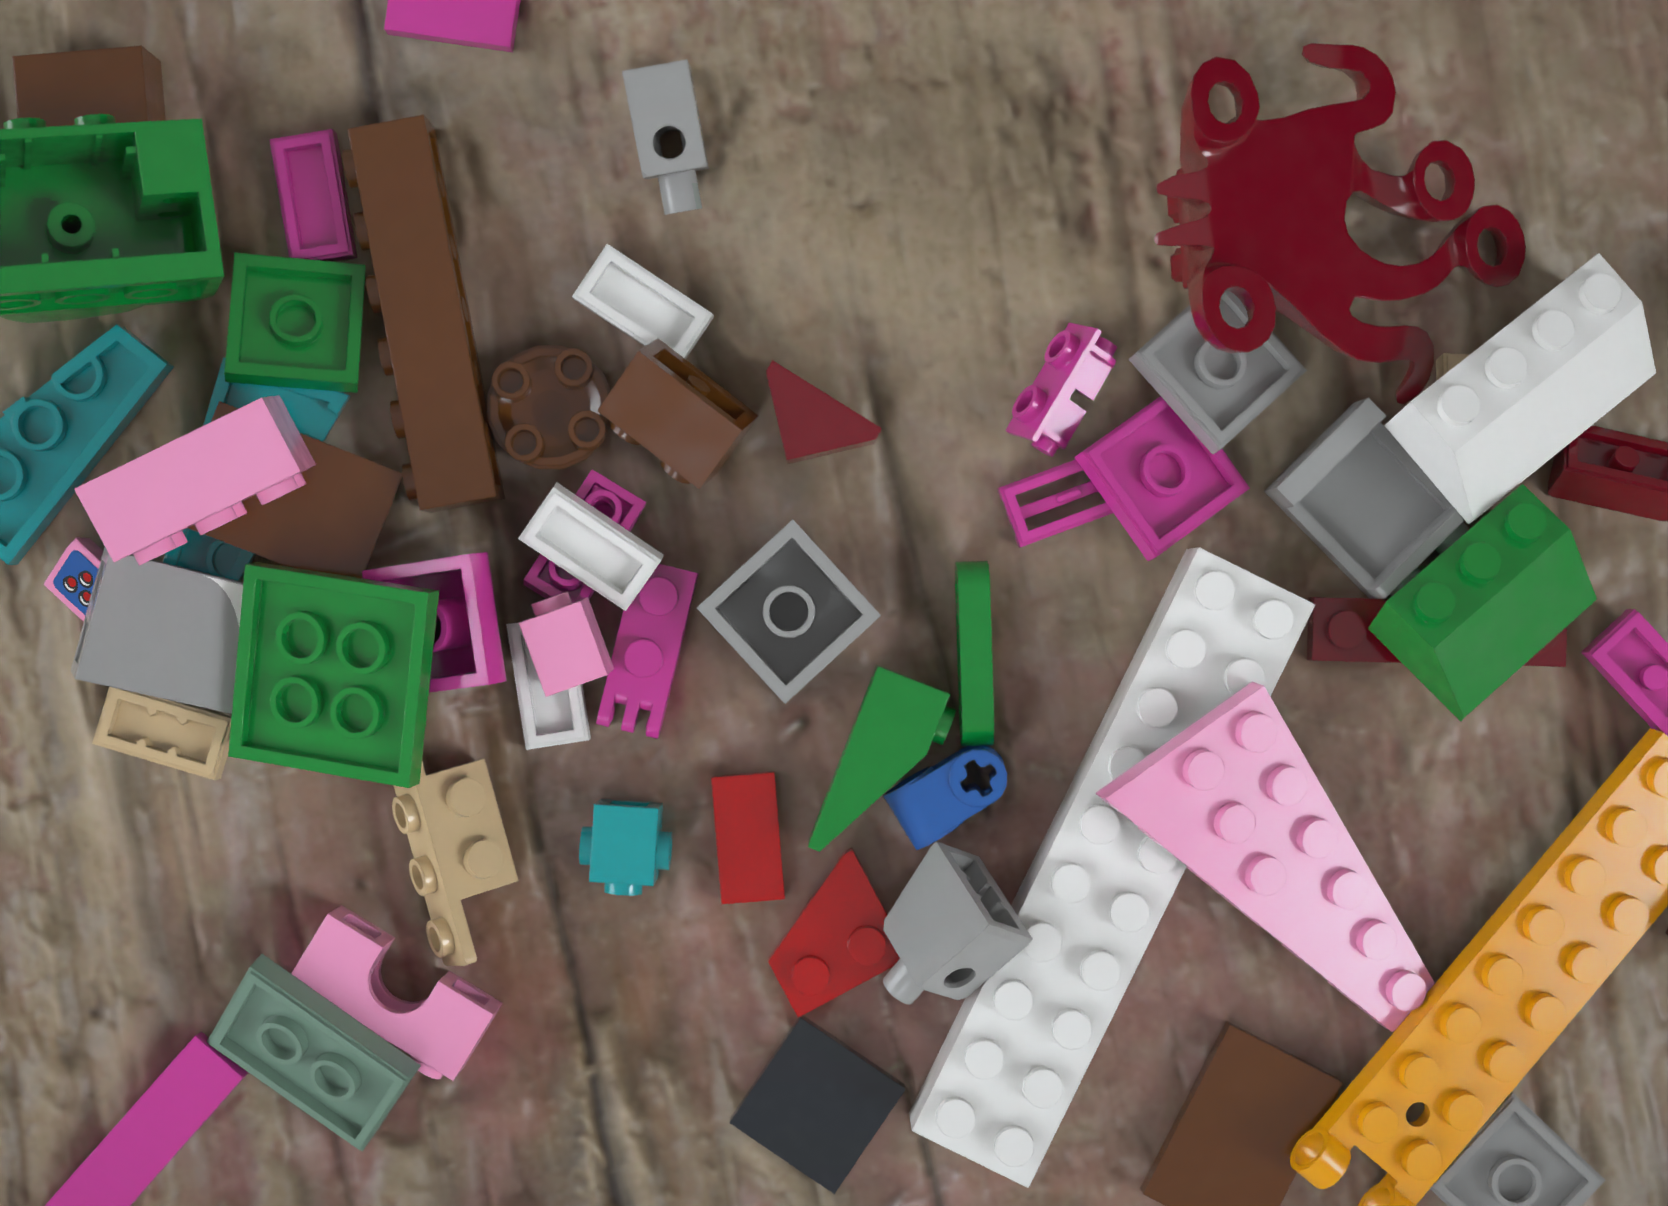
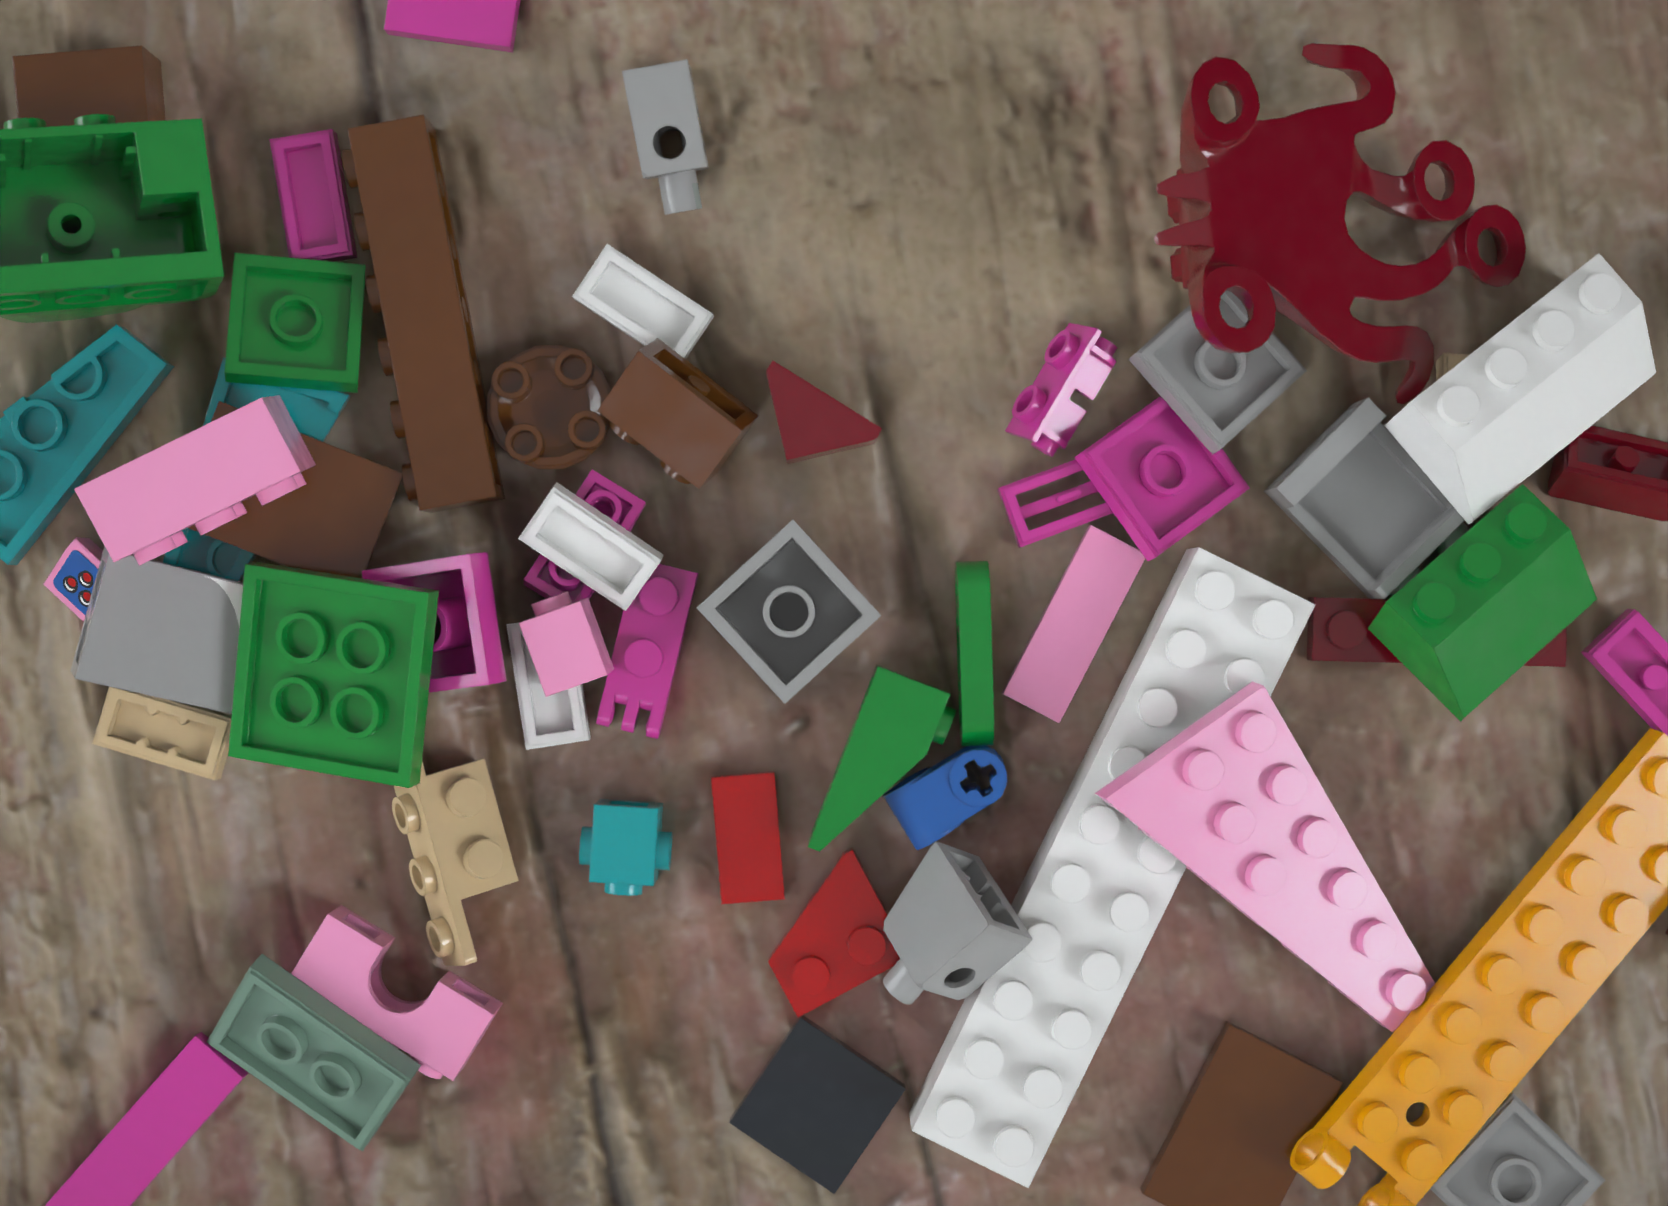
(1074, 623): none -> bright pink tile

